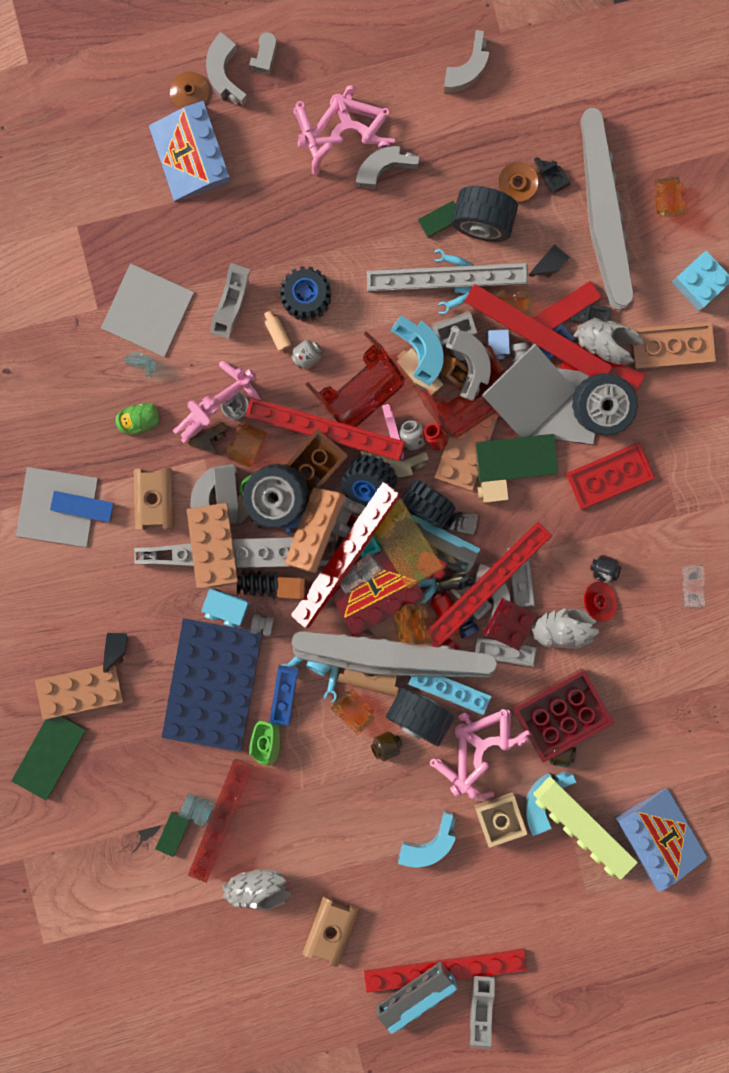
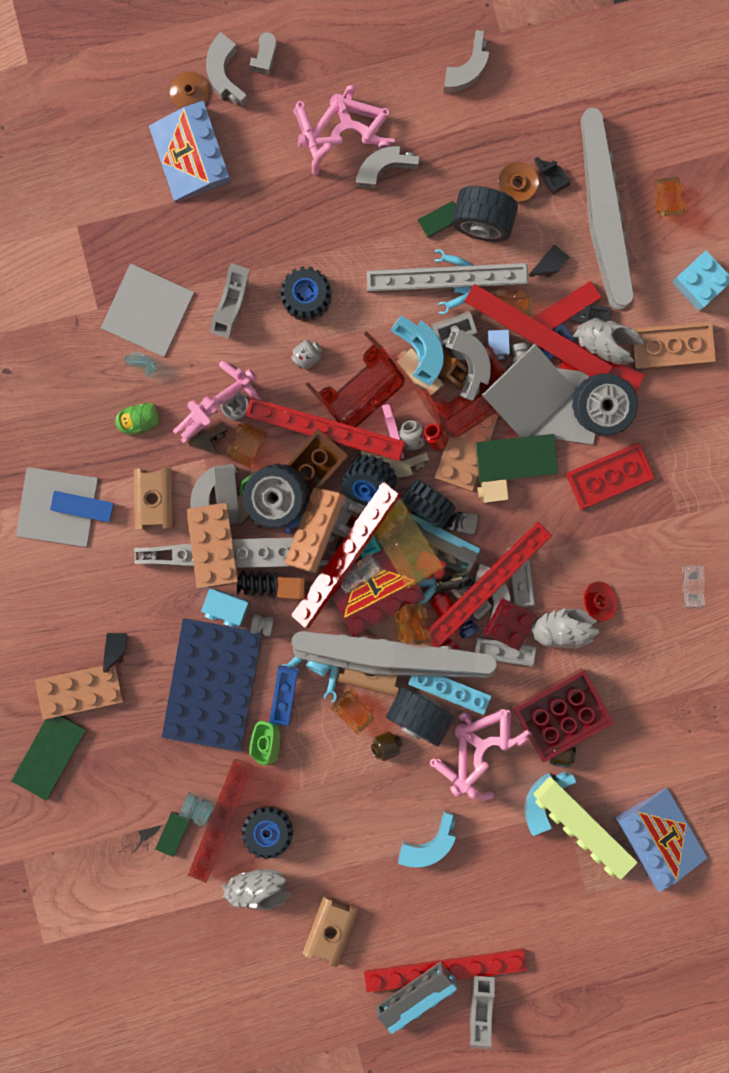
(267, 832): none -> black wheel
(277, 331): light nougat cylinder -> none
(500, 819): tan brick -> none
(605, 569): black head -> none

